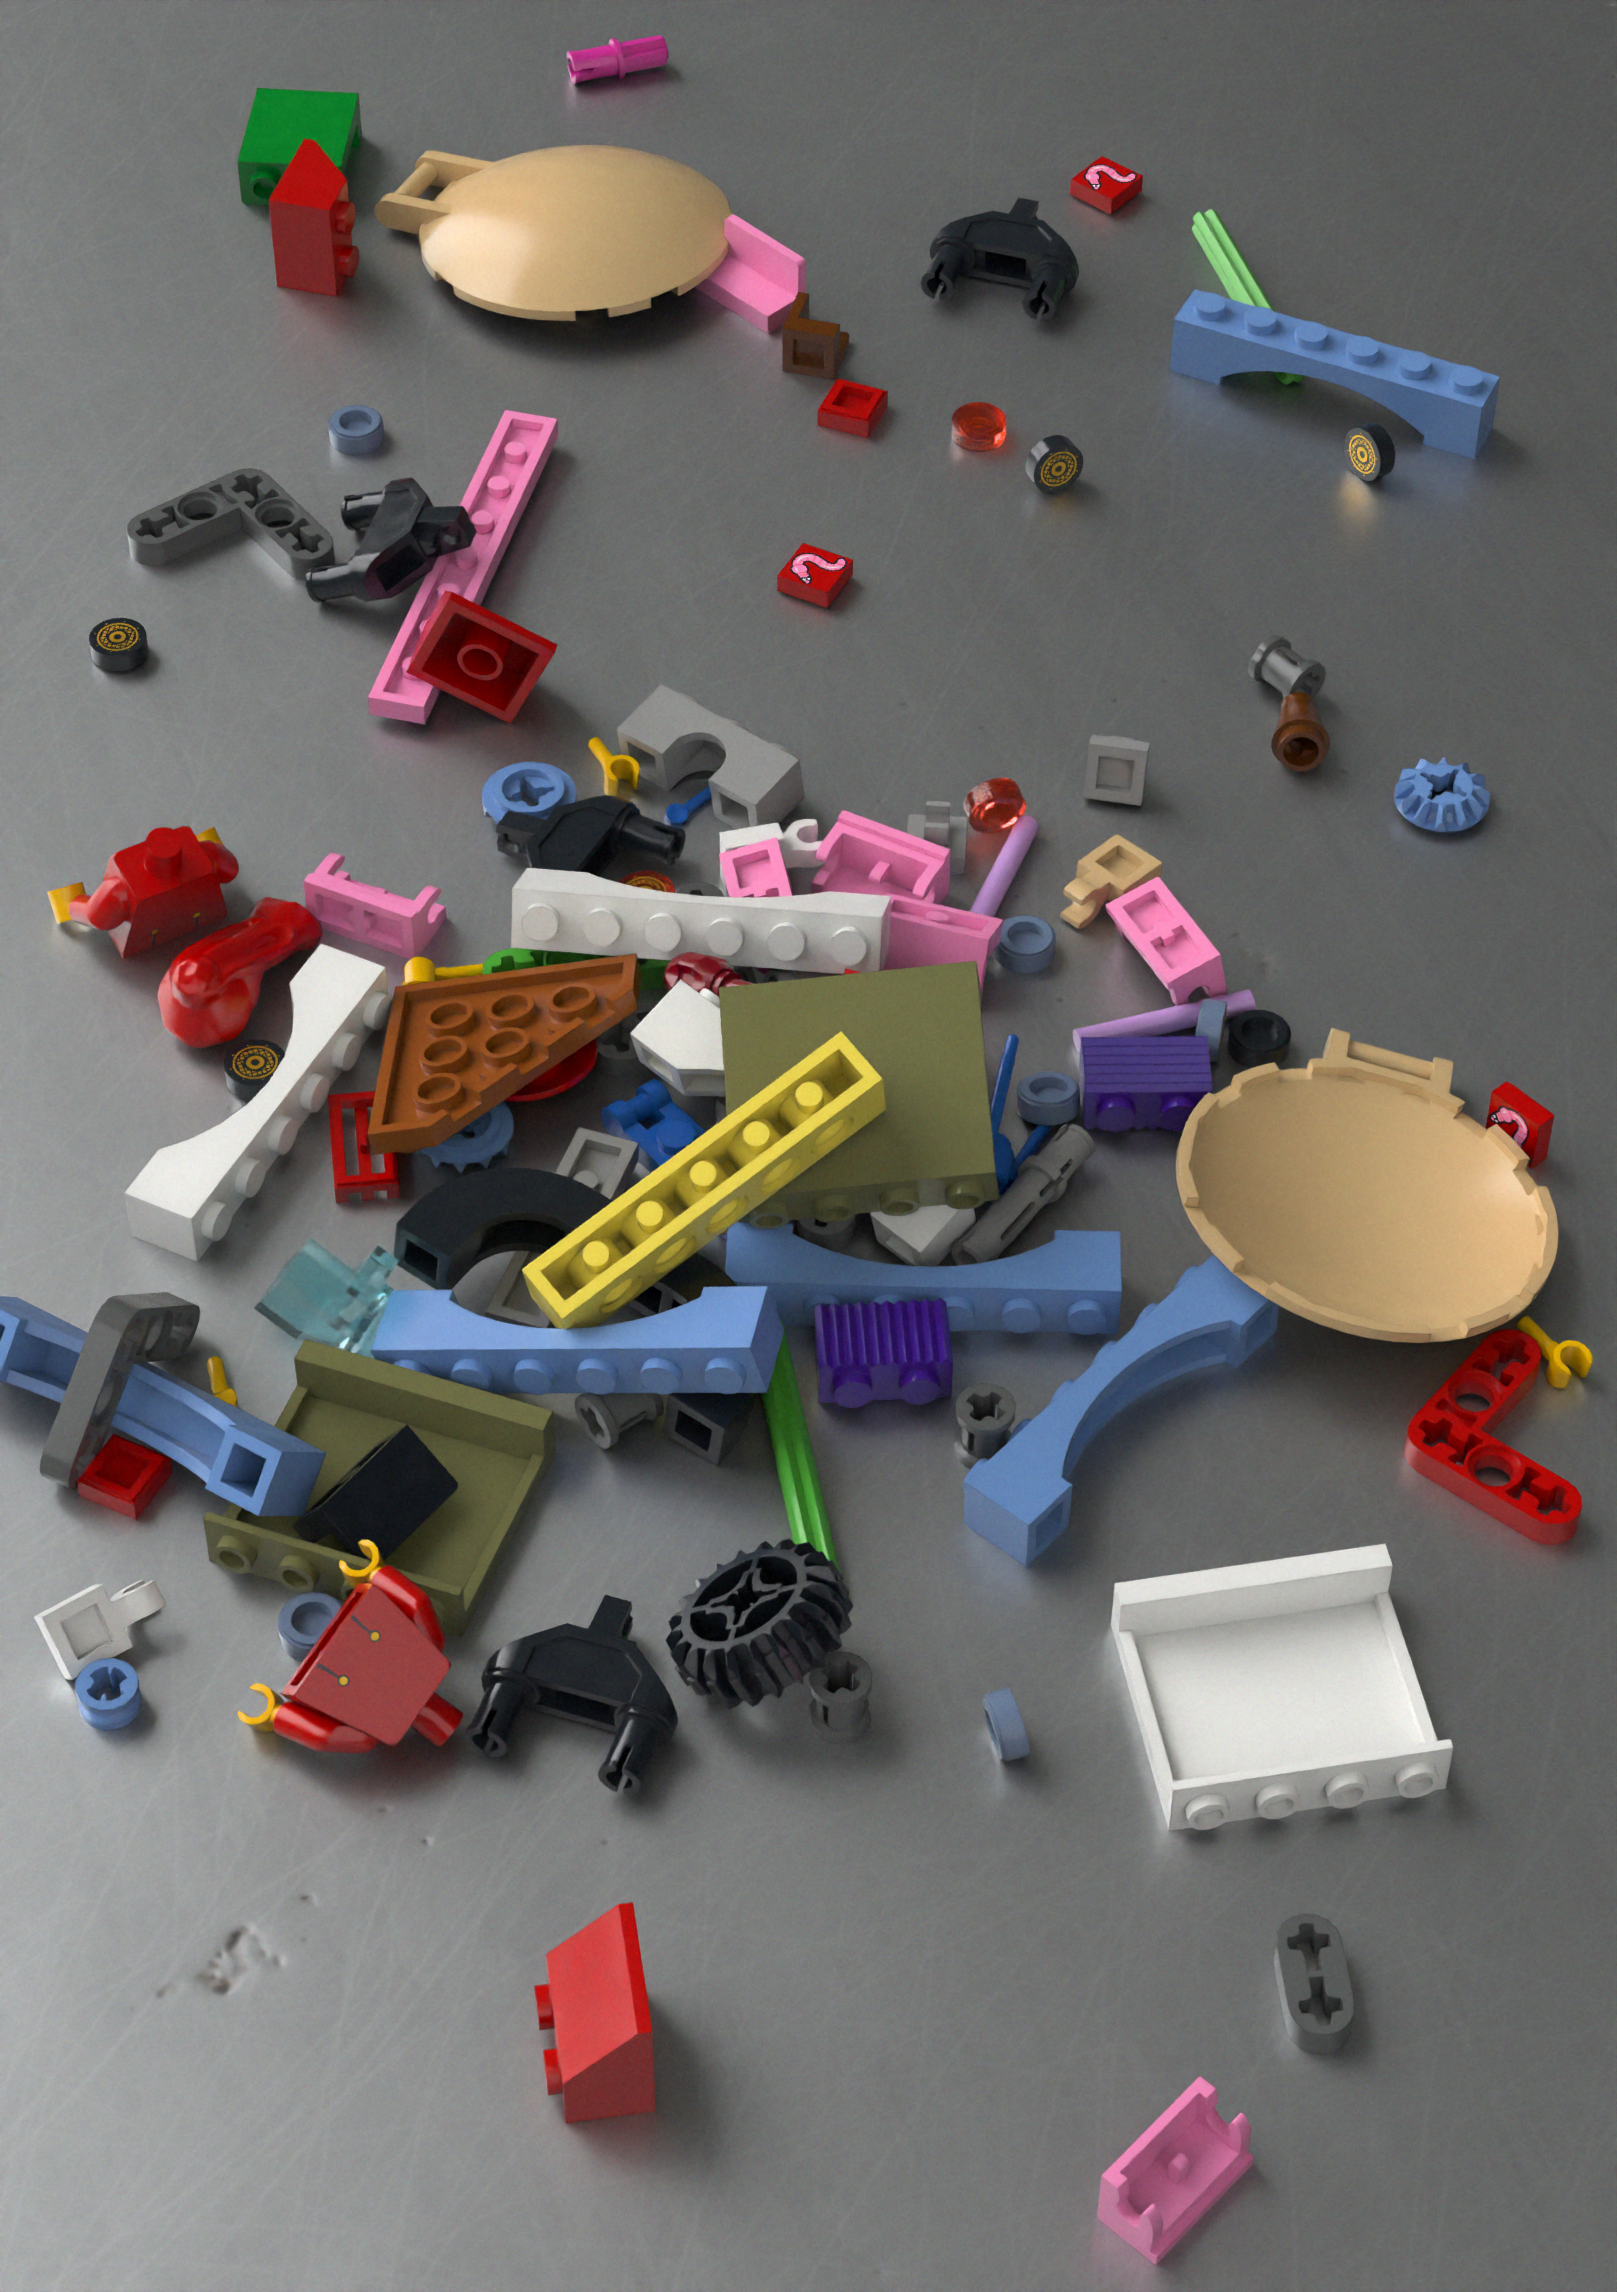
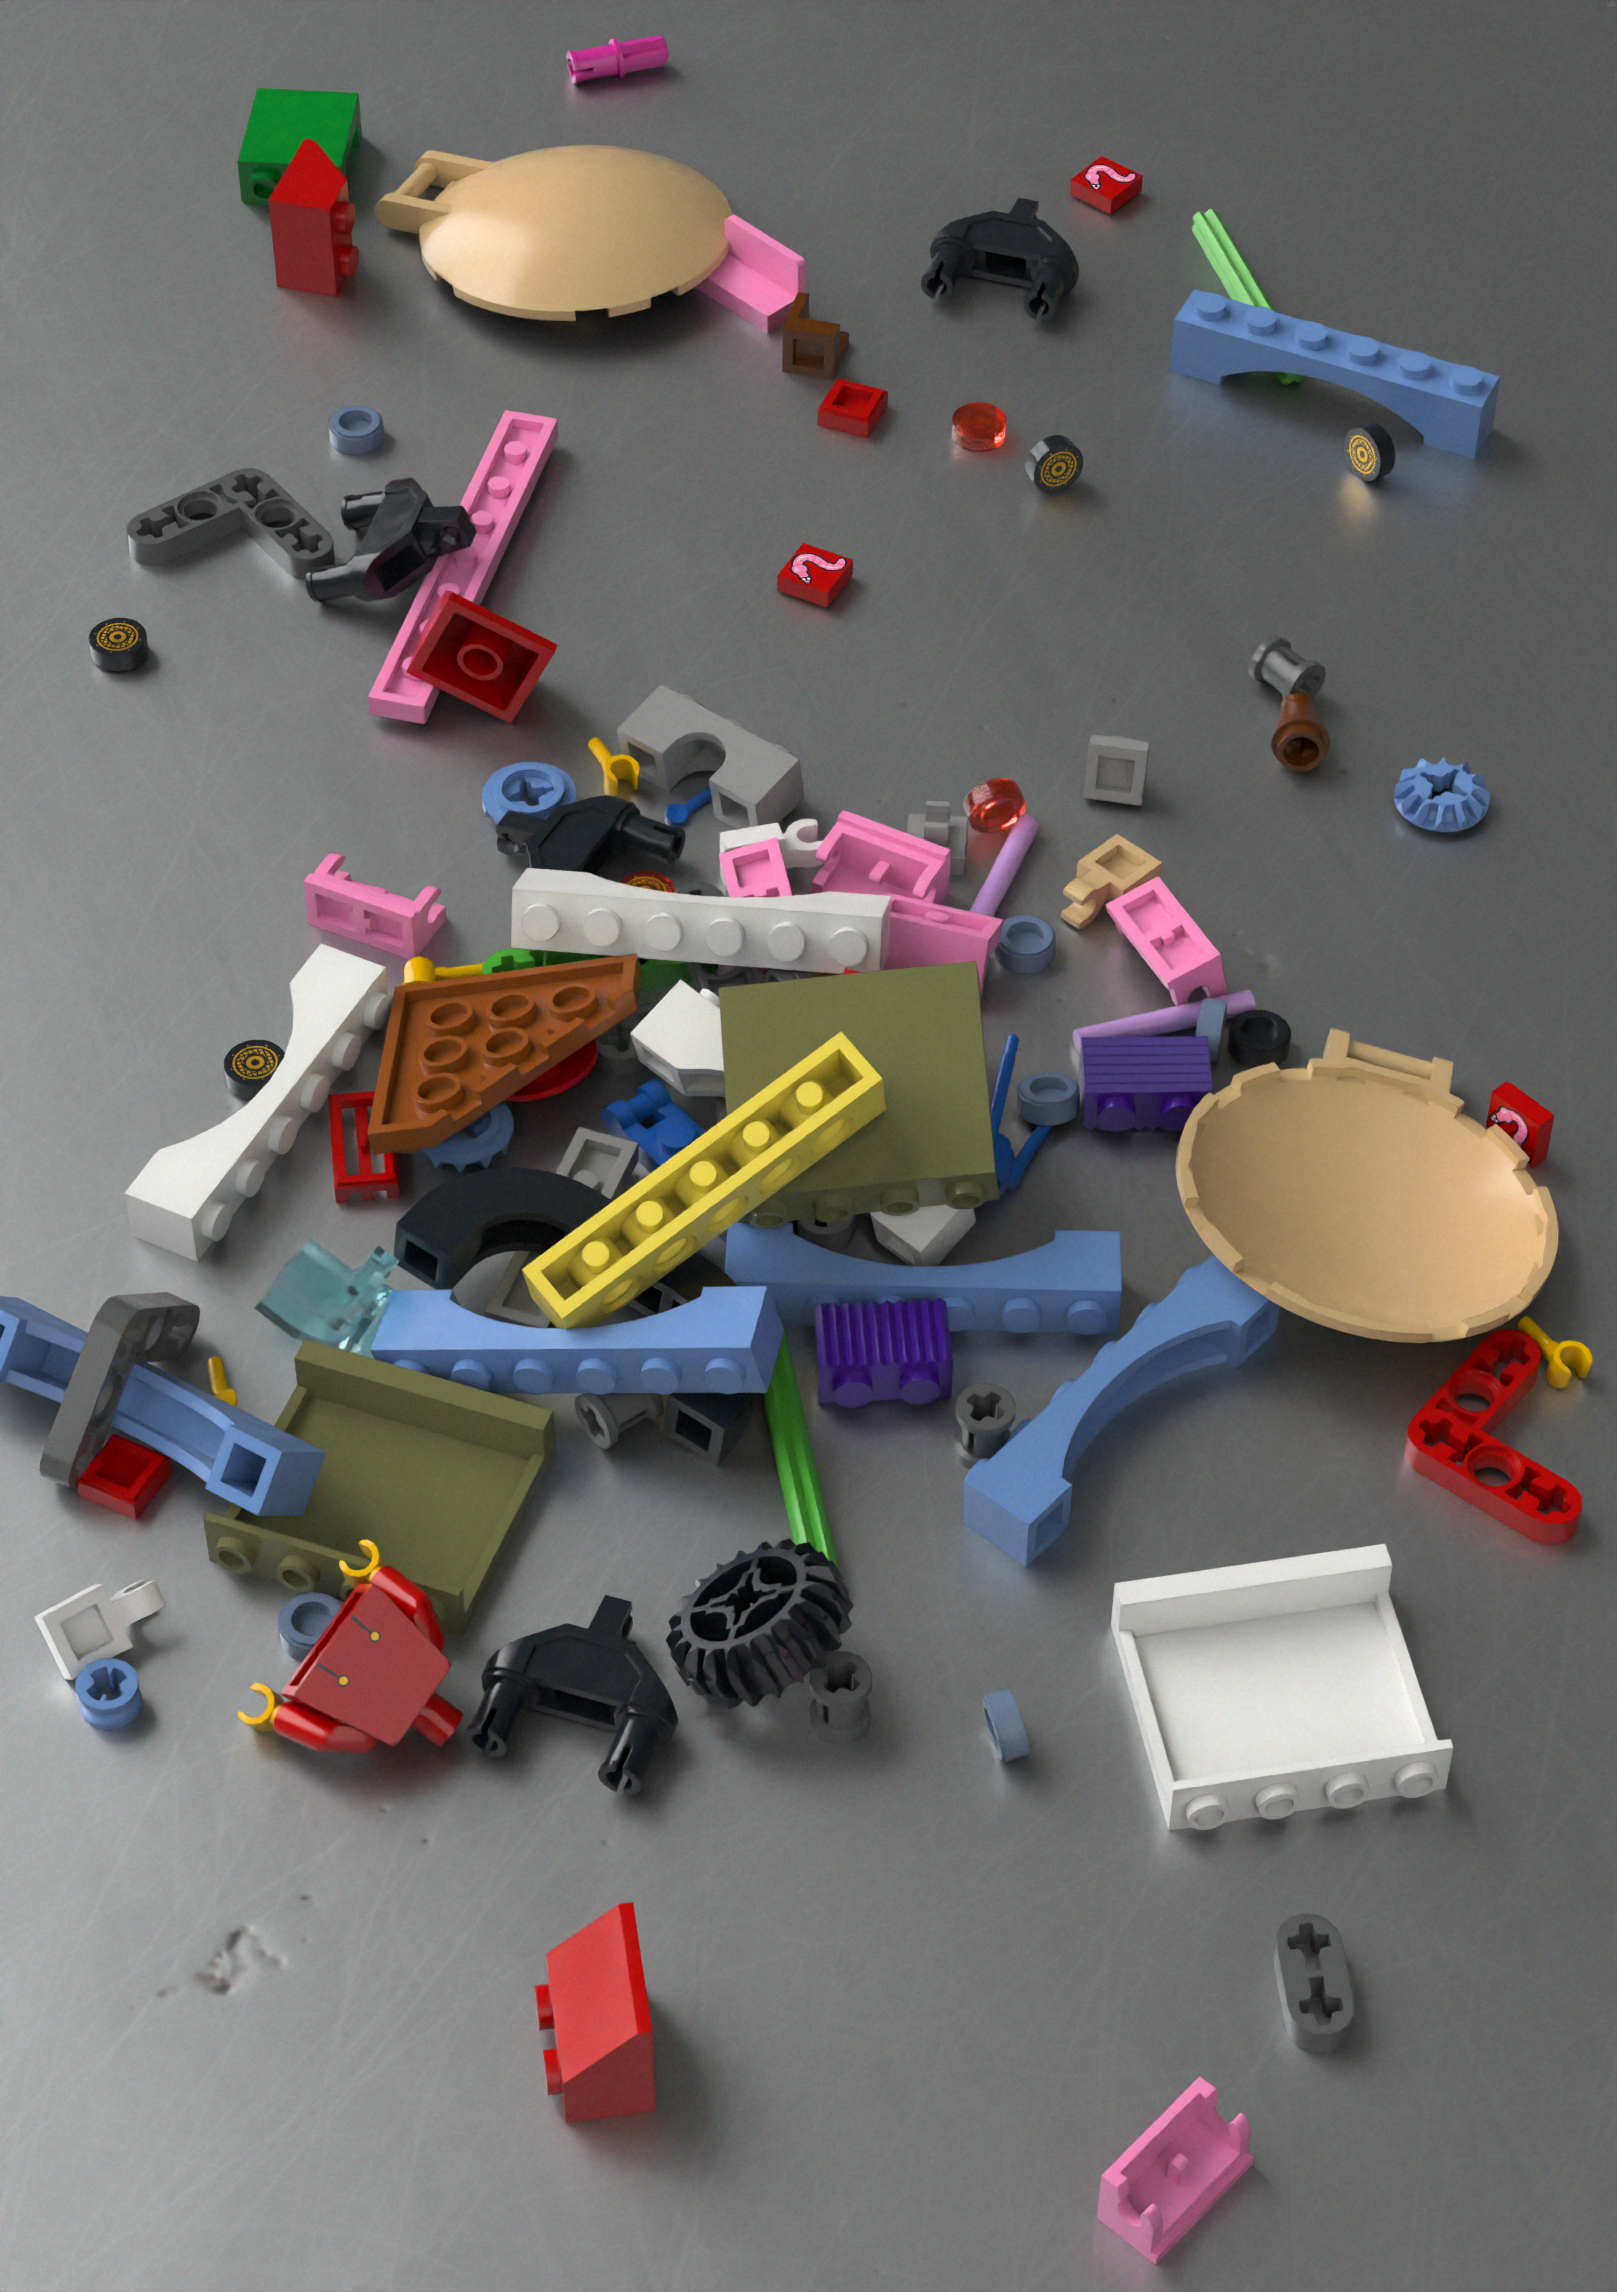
(154, 890): red torso -> none
(218, 979): red hair -> none
(381, 1496): black panel -> none
(701, 973): dark red piece -> none
(1038, 1182): light grey pin -> none

